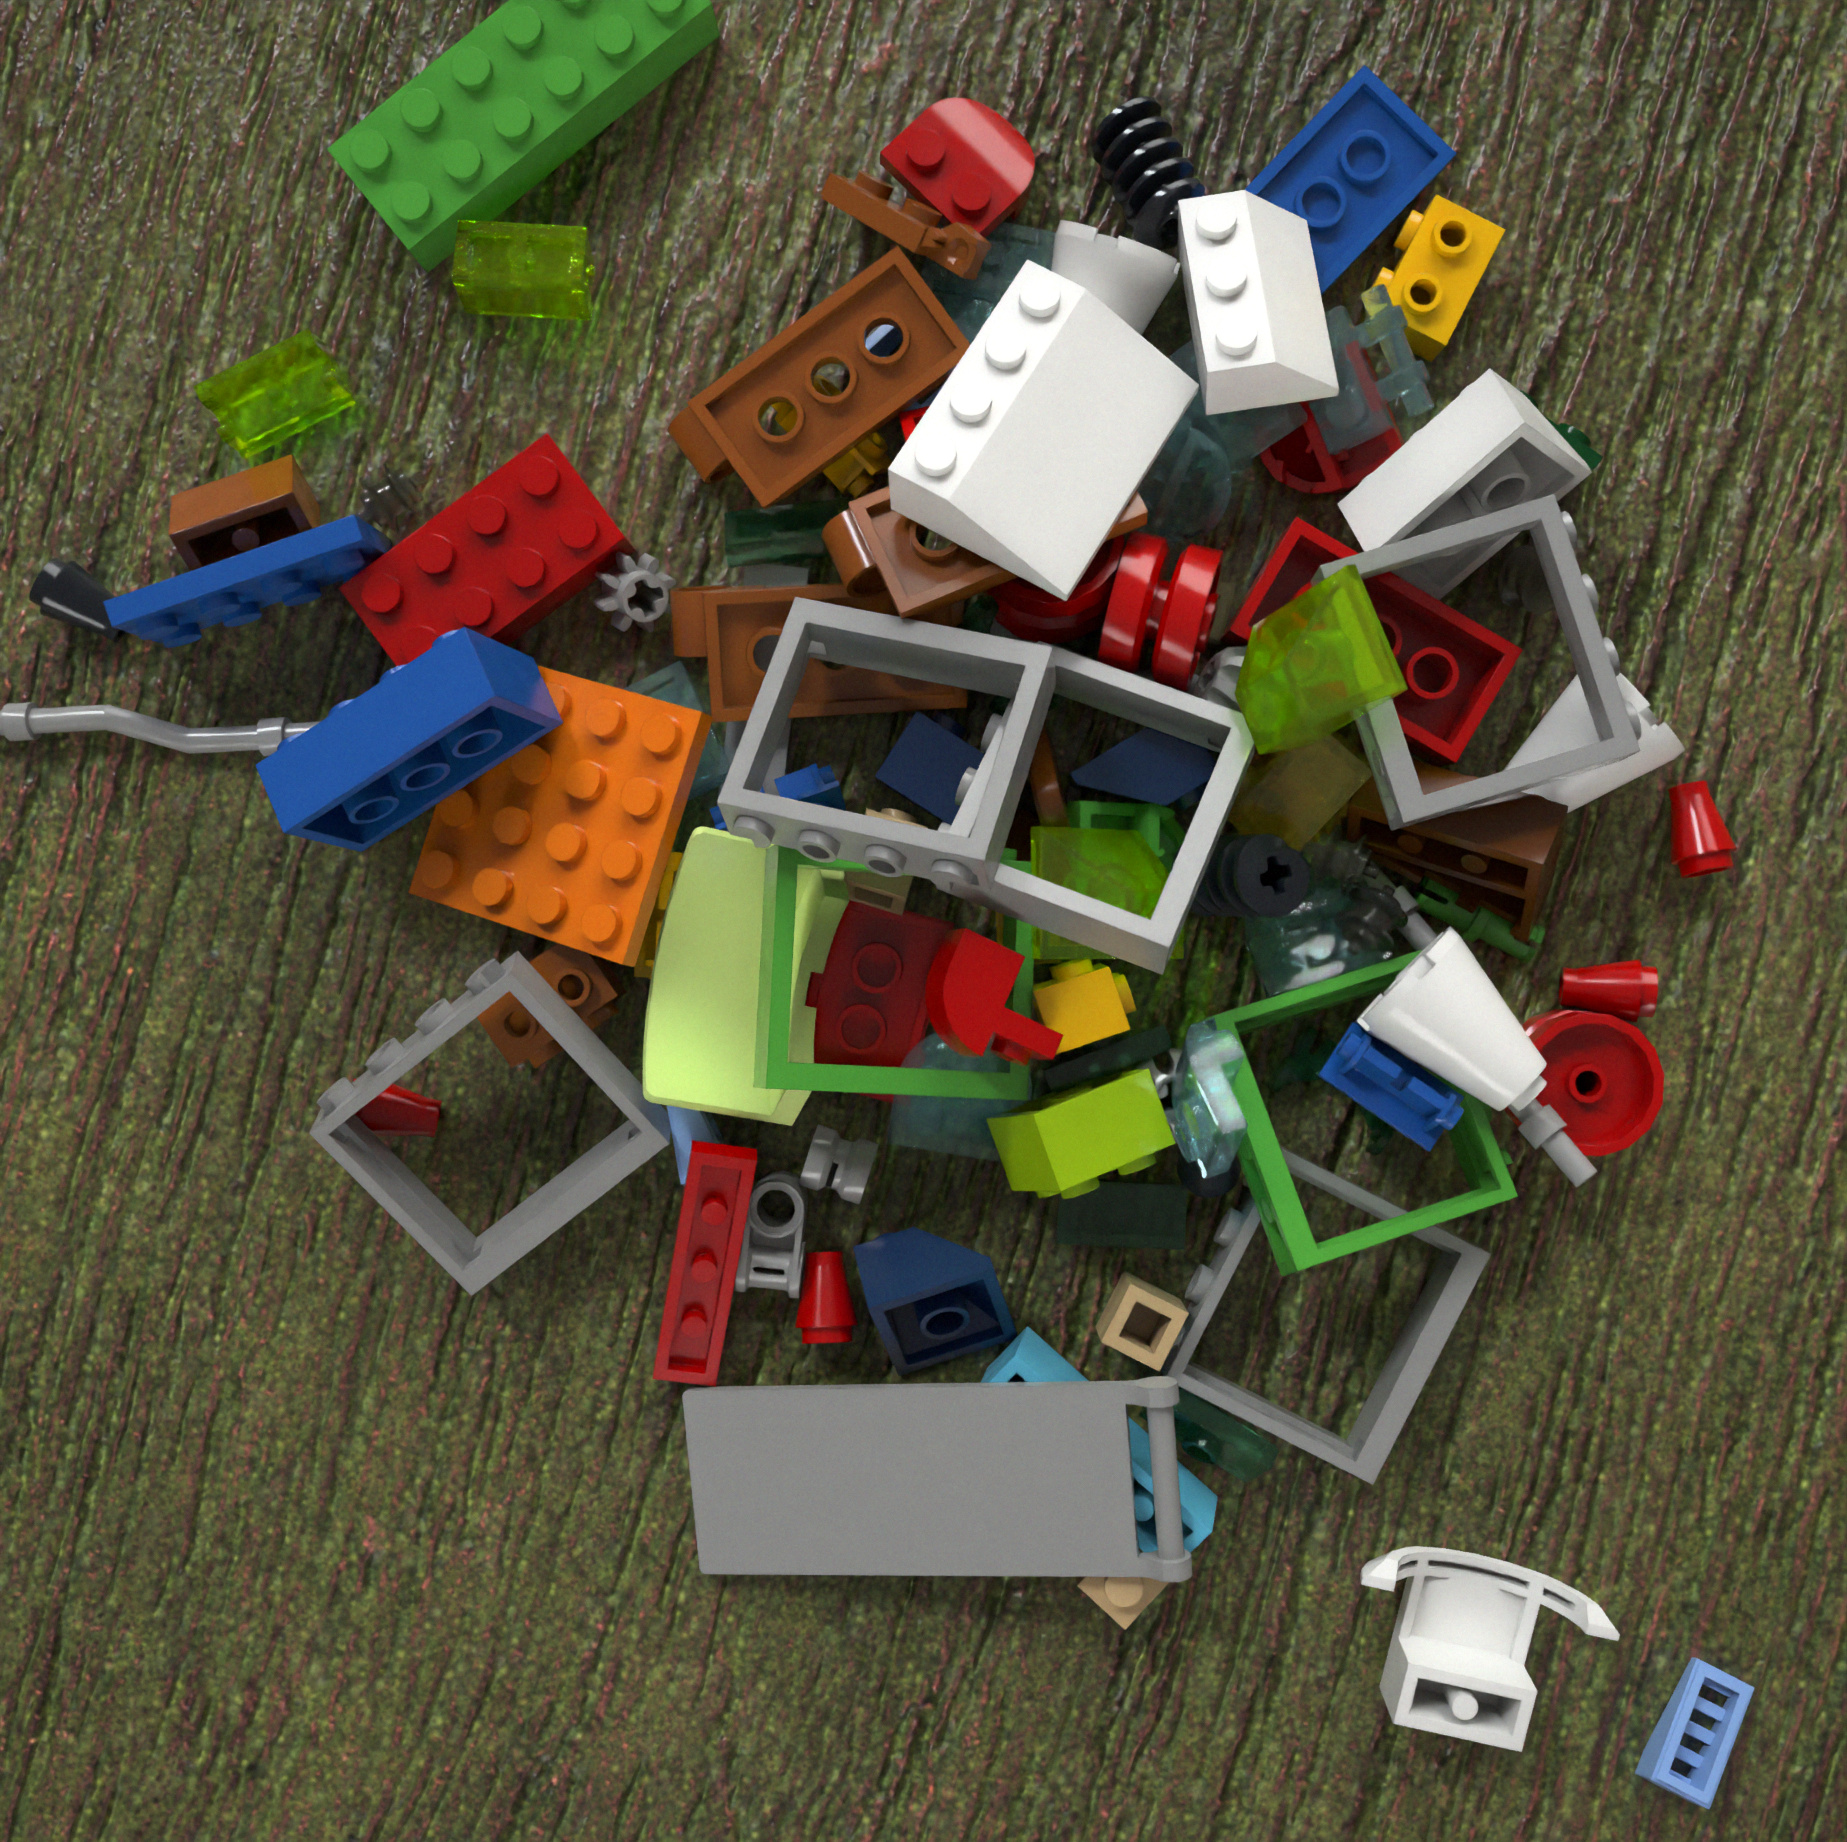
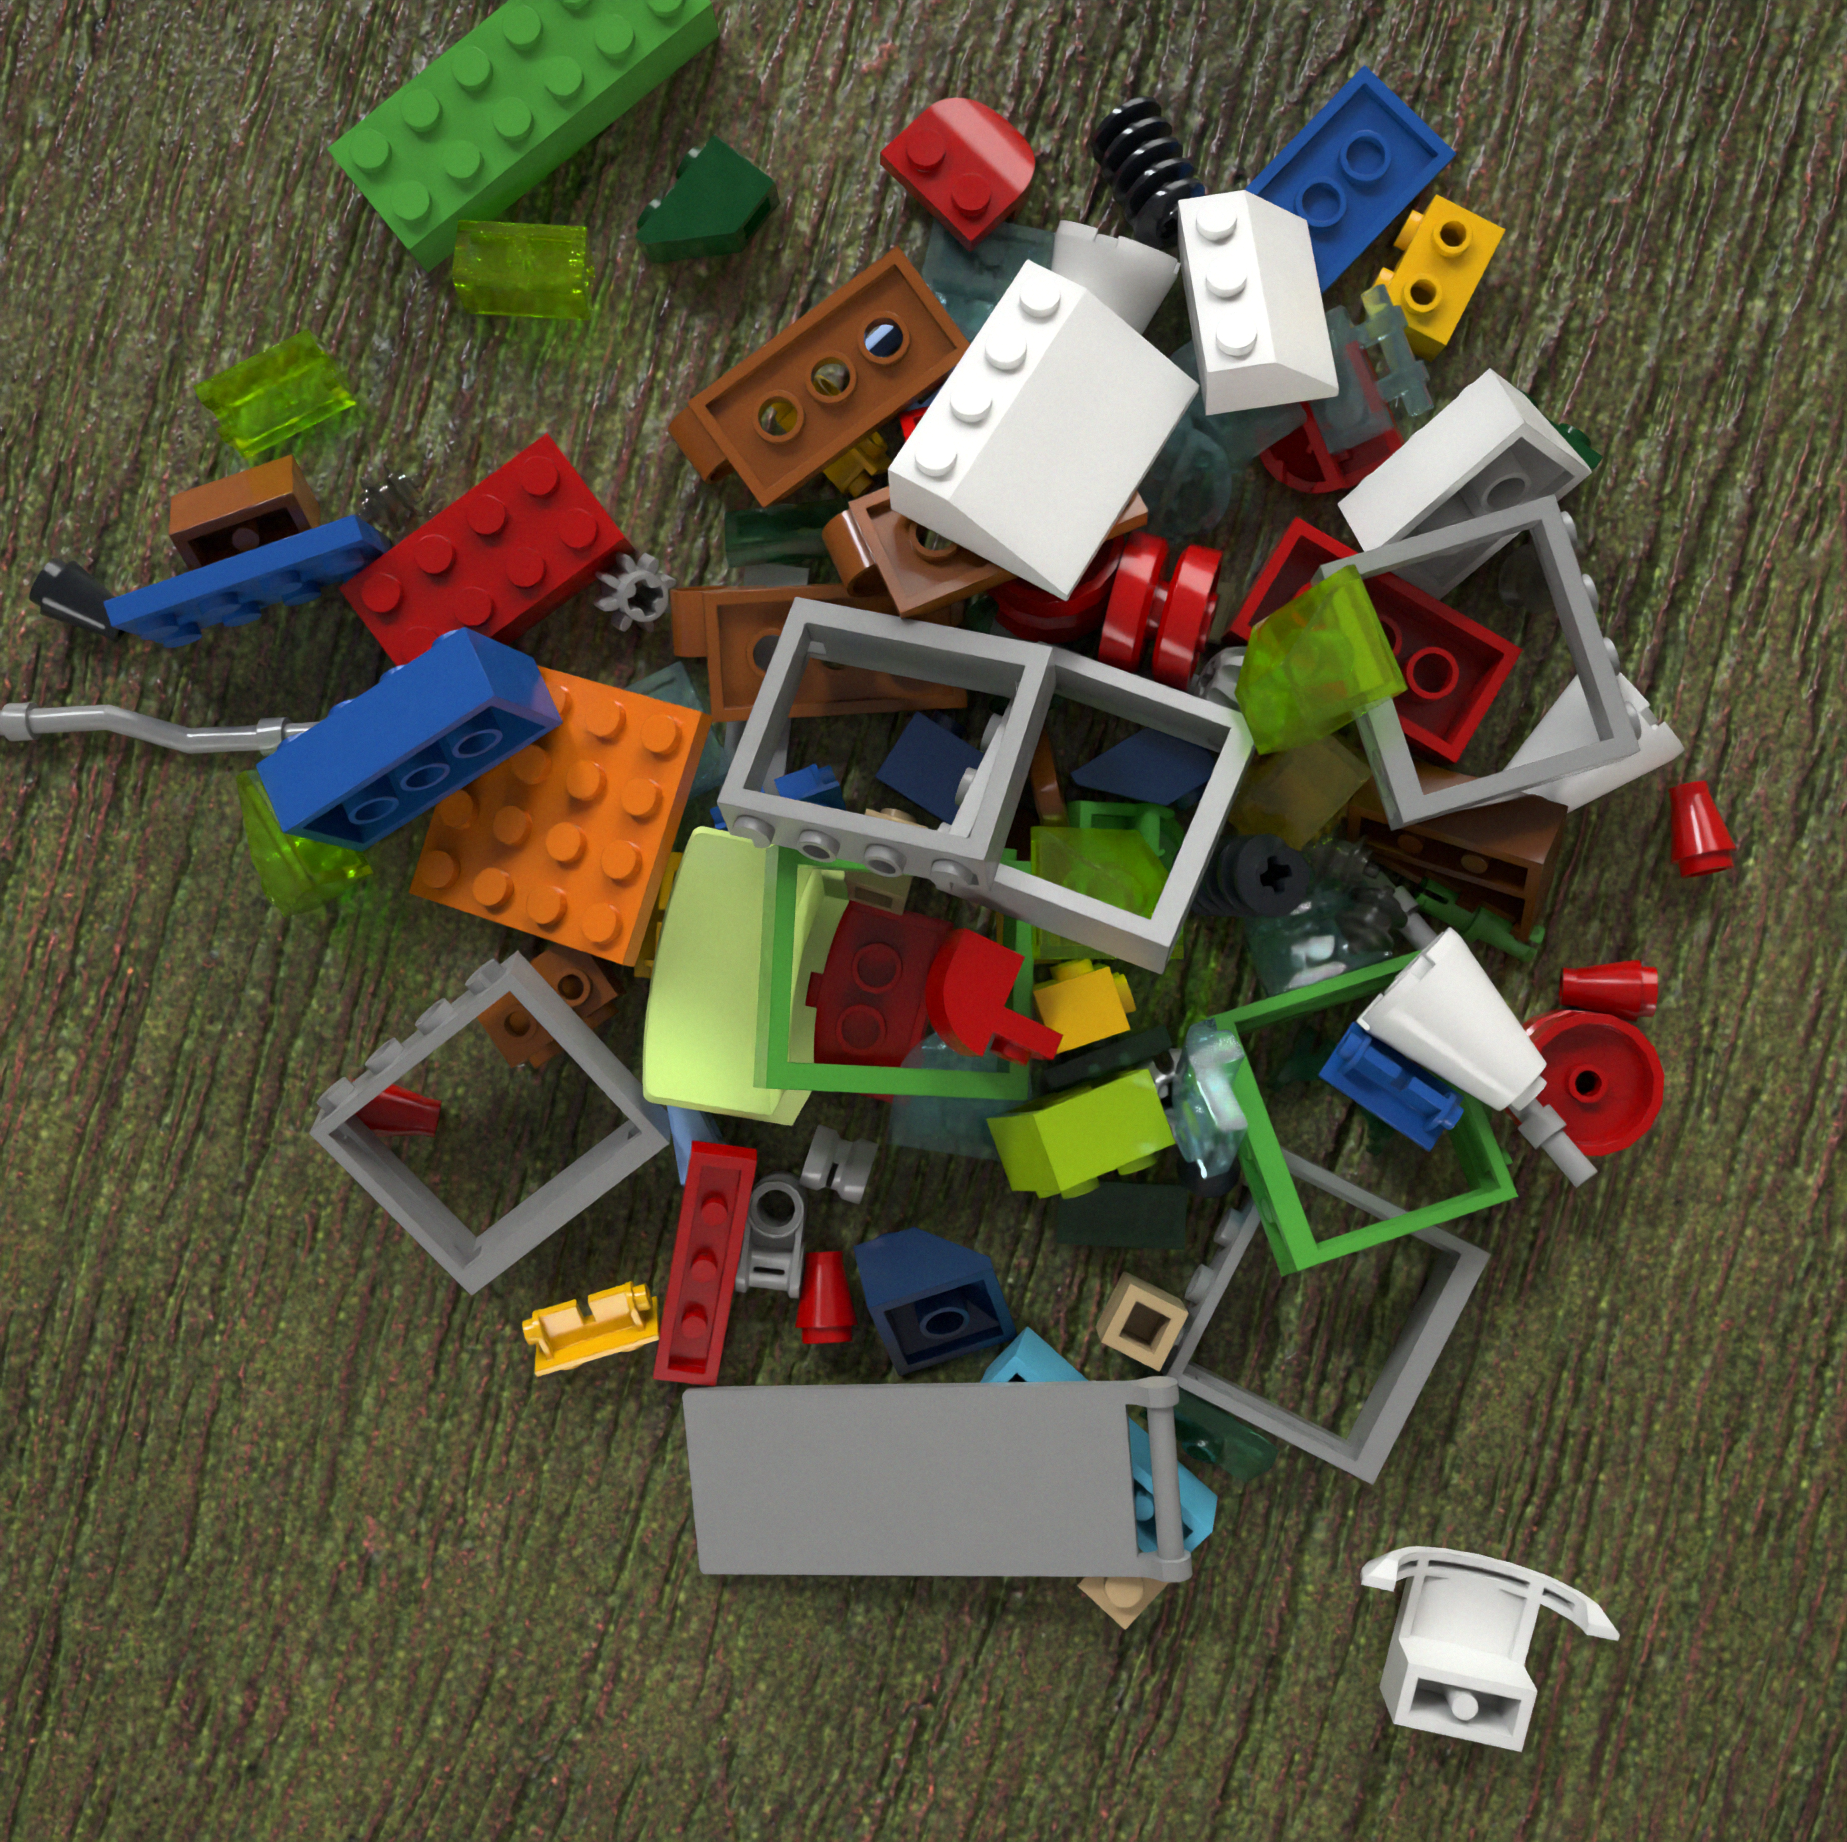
(293, 870): none -> clear neon green slope
(620, 1321): none -> yellow hinge
(709, 209): none -> dark green slope
(910, 225): dark orange hinge -> none
(1664, 1743): light blue slope -> none

